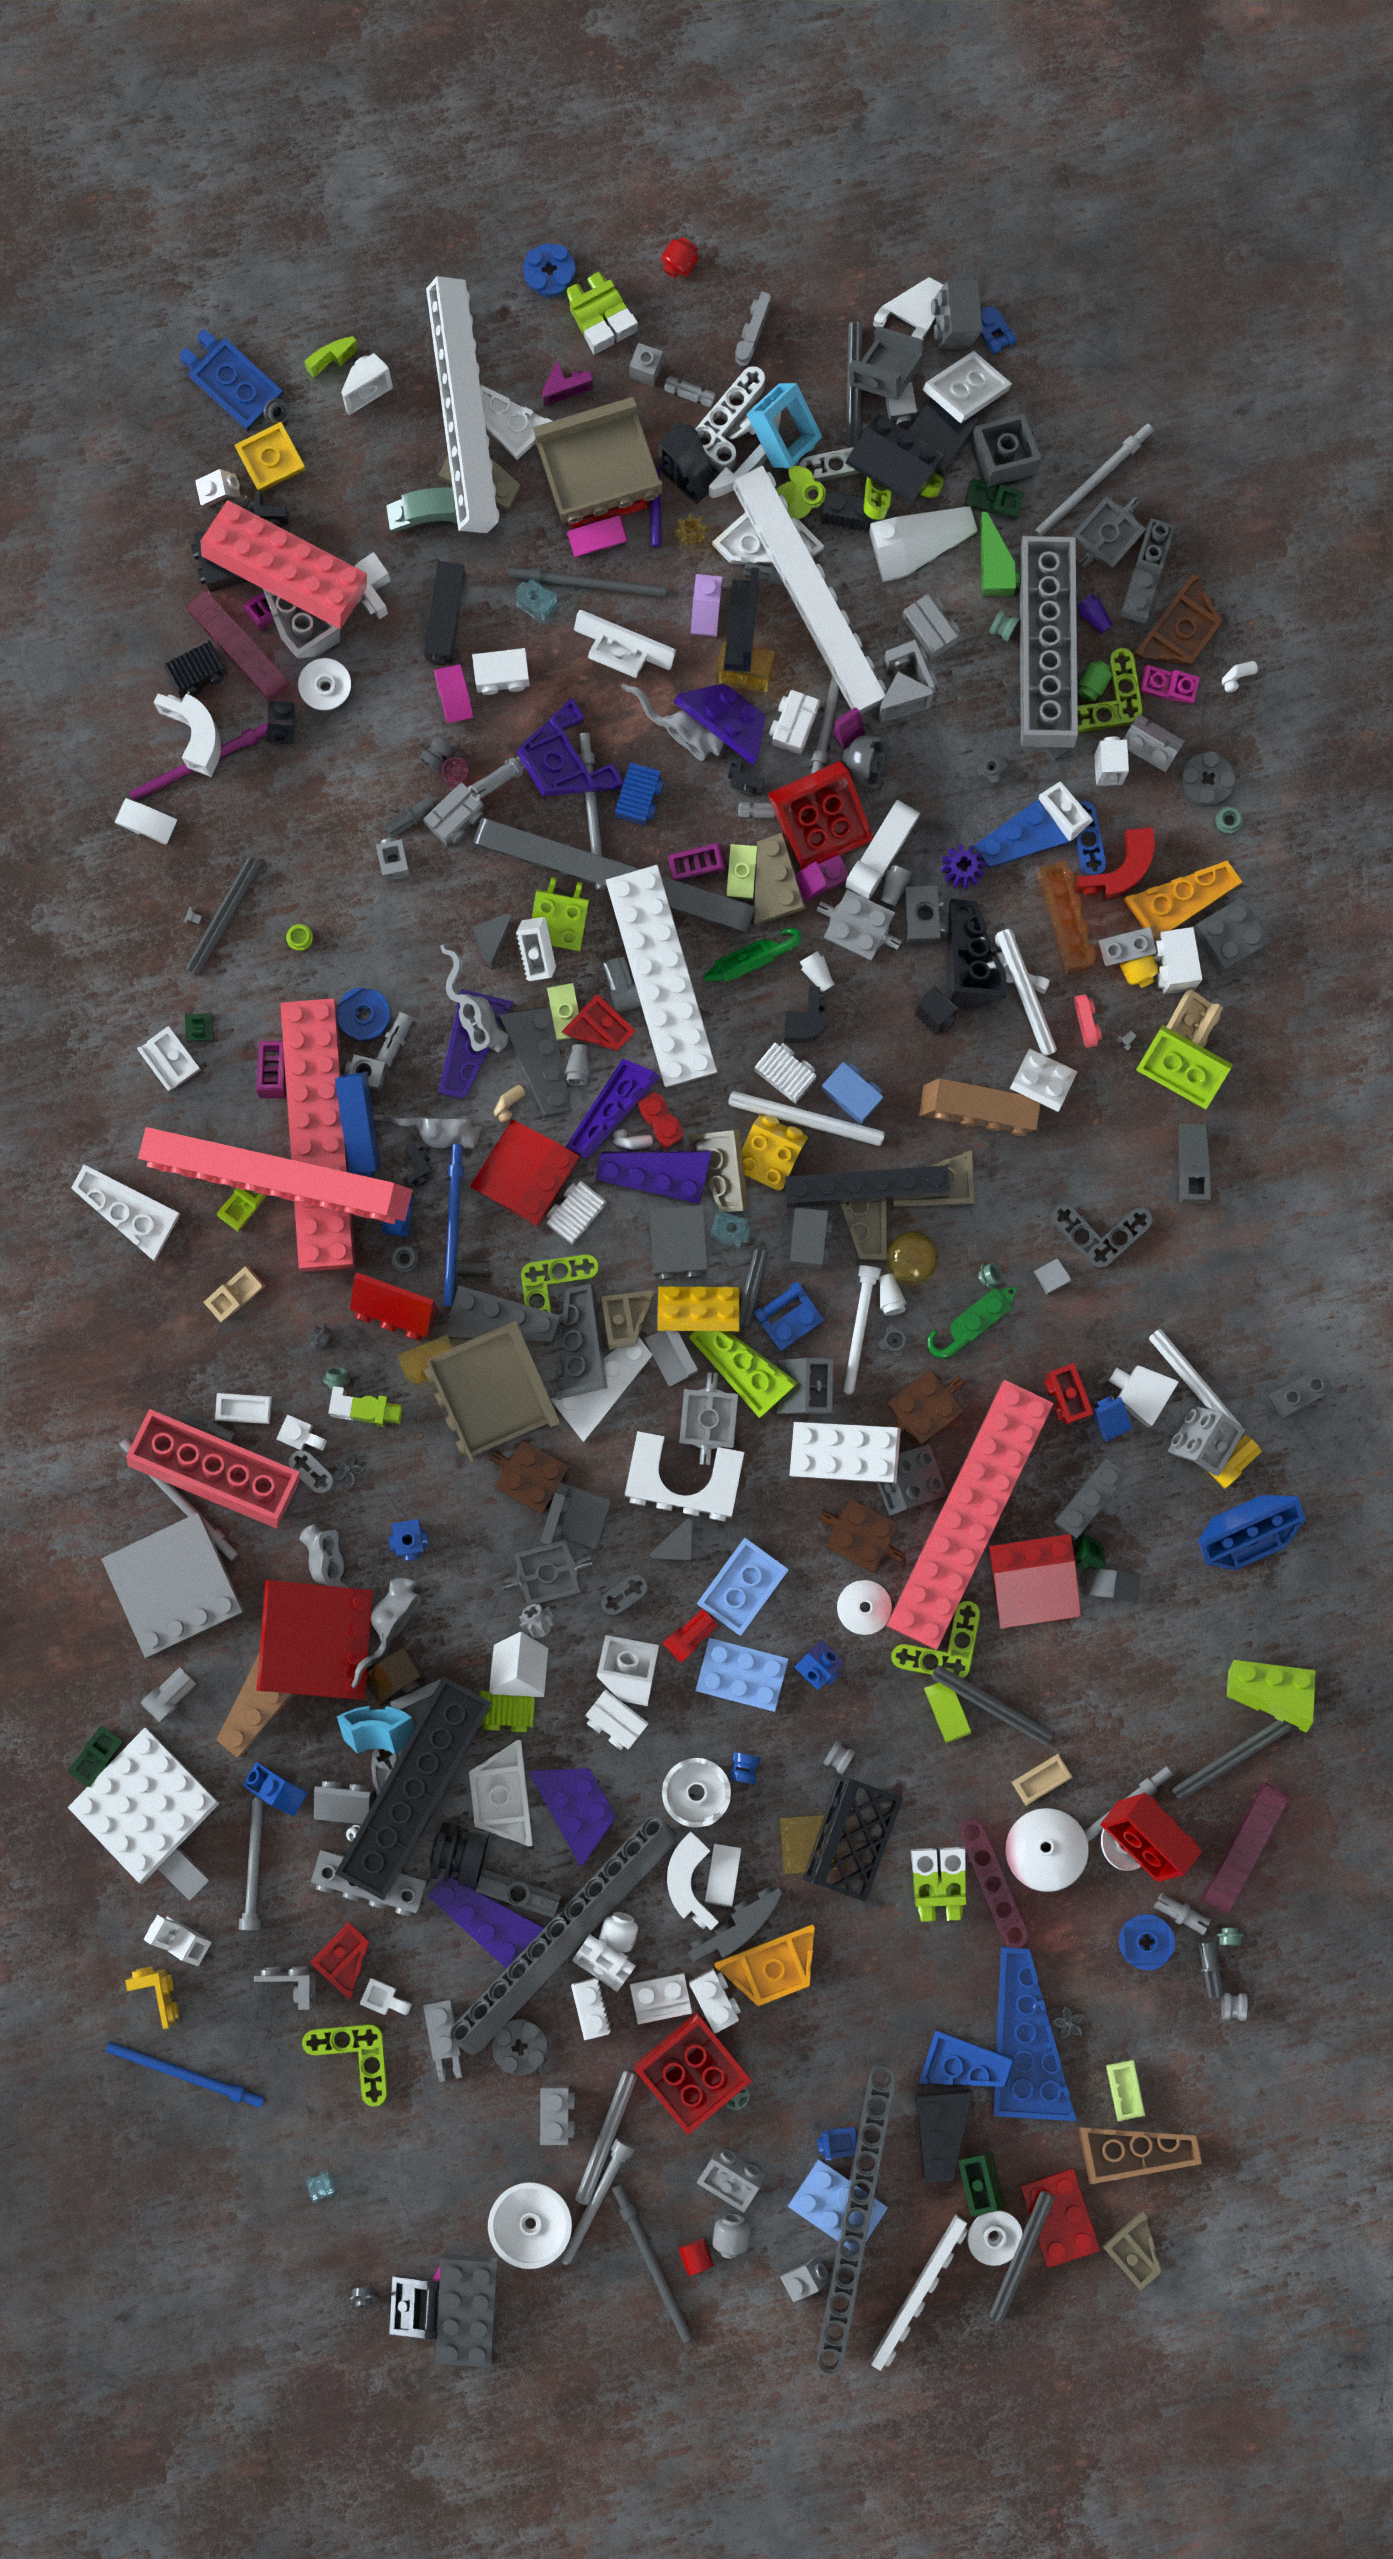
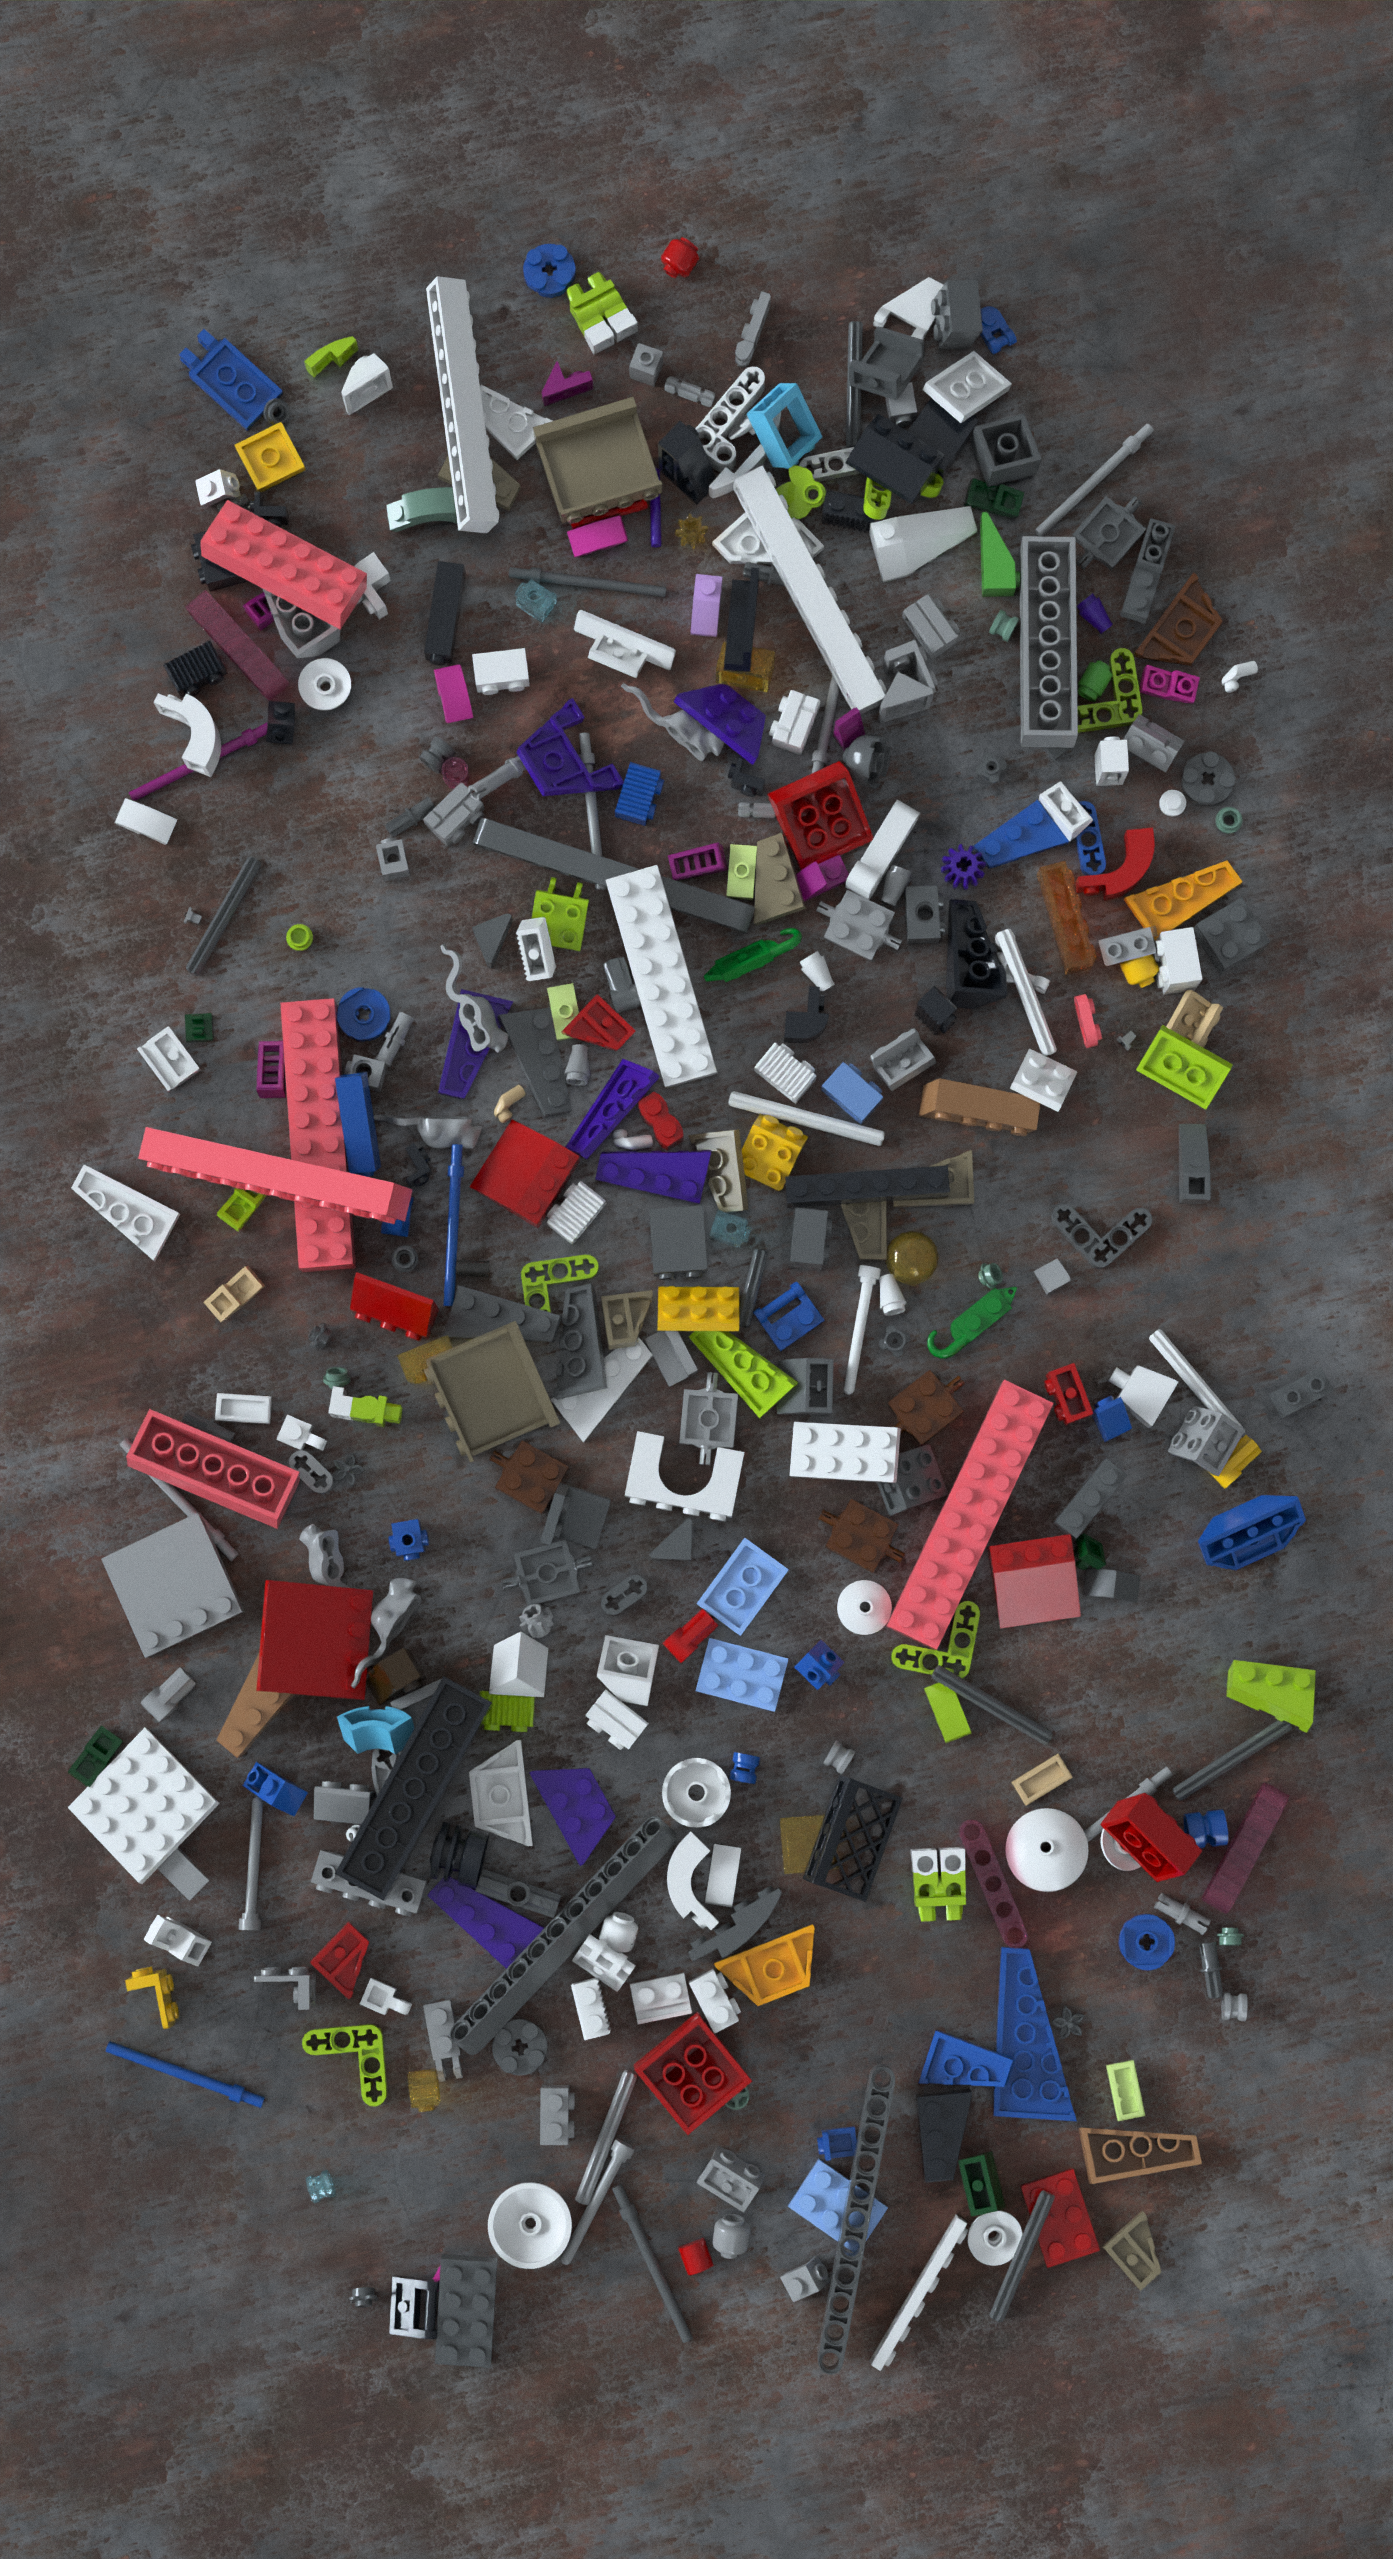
(424, 2089): none -> clear yellow brick
(902, 1059): none -> light grey bracket
(1172, 803): none -> white plate
(1208, 1828): none -> blue wheel

